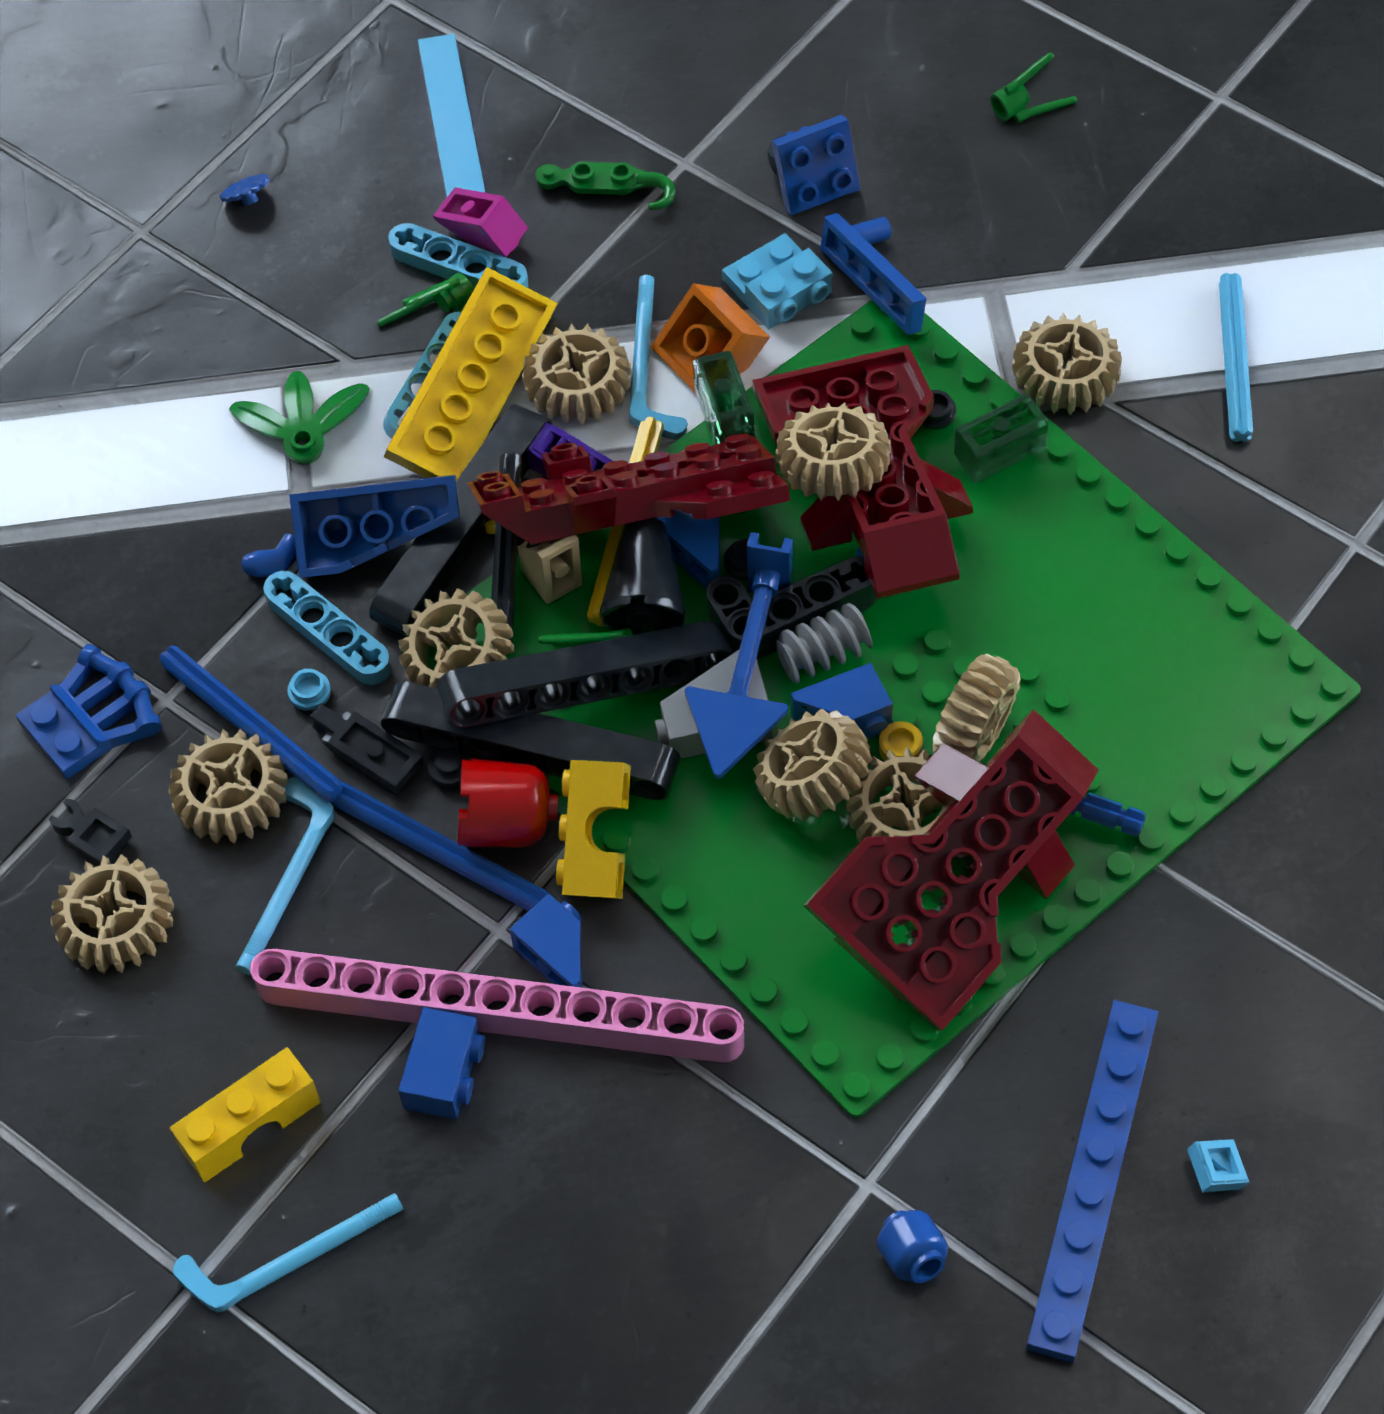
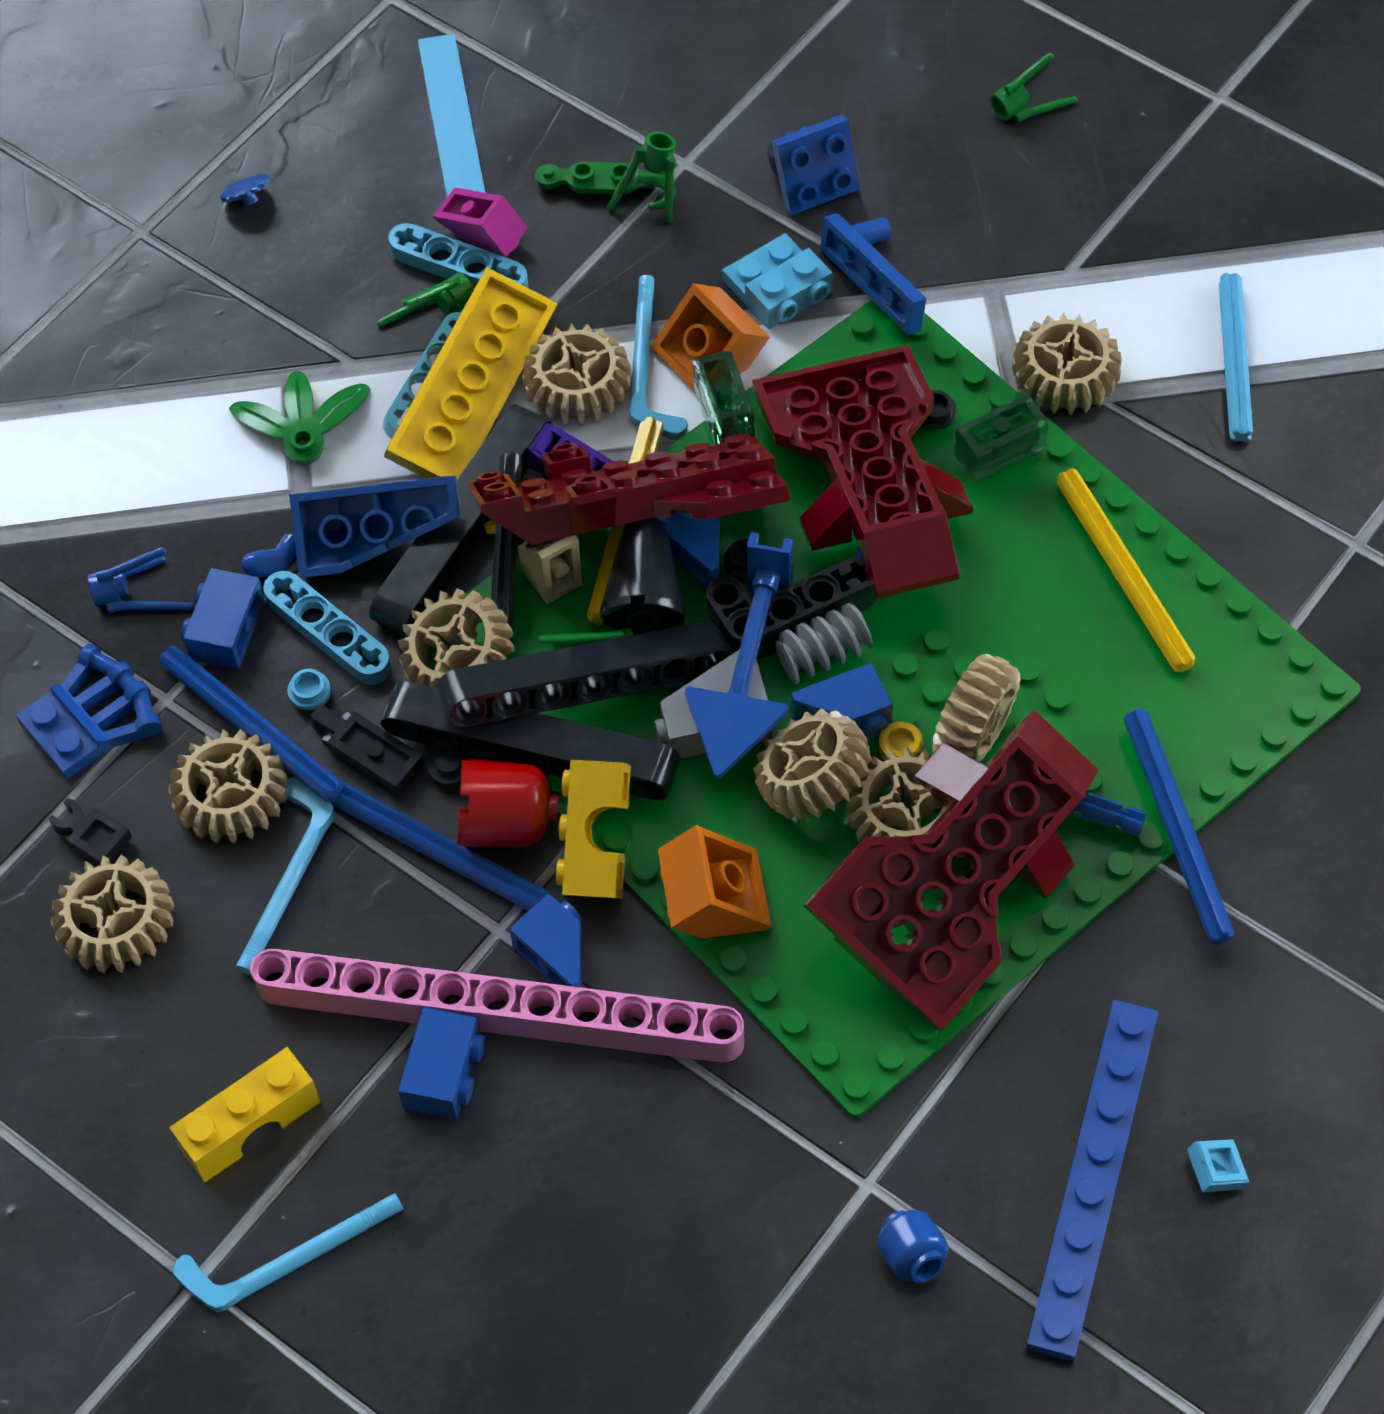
(111, 584): none -> blue plant
(223, 618): none -> blue brick
(657, 158): none -> green plant
(713, 885): none -> orange slope
(833, 451): tan gear -> none
(1126, 571): none -> yellow axle
(1179, 827): none -> blue axle

